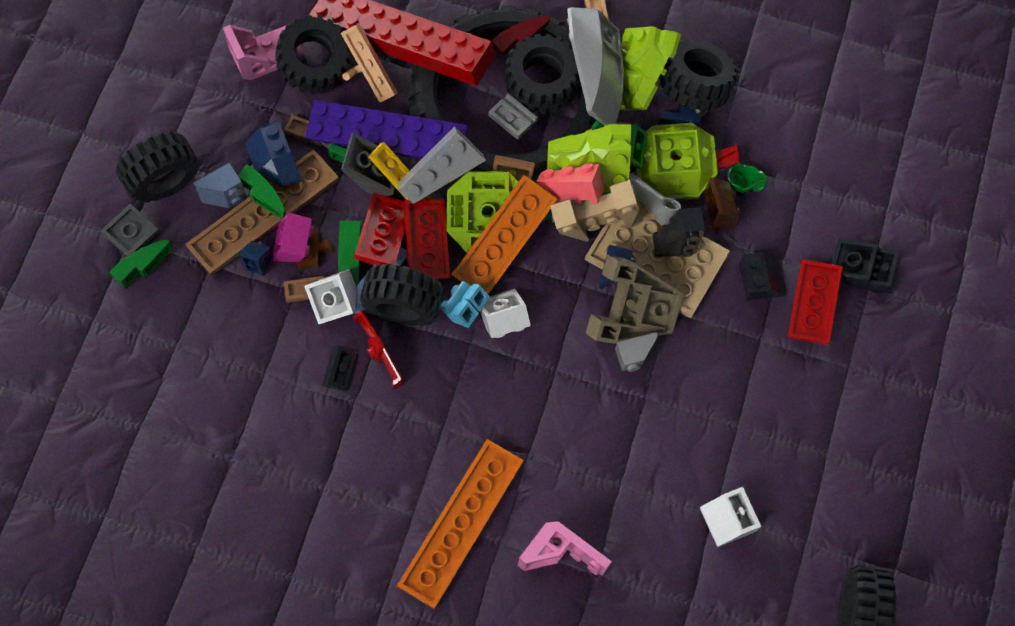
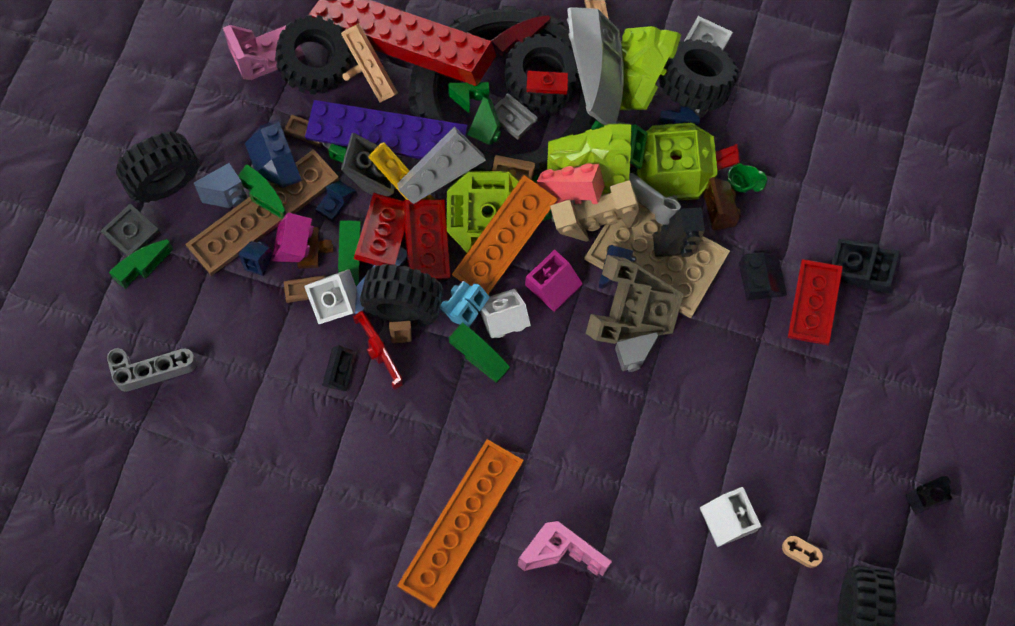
(154, 366): none -> light grey beam
(337, 197): none -> dark blue slope
(400, 332): none -> medium nougat tile
(464, 91): none -> green slope
(478, 352): none -> green slope
(486, 123): none -> green slope
(547, 82): none -> red plate
(553, 280): none -> dark pink slope
(709, 32): none -> white plate
(799, 556): none -> light nougat beam
(914, 501): none -> black piece

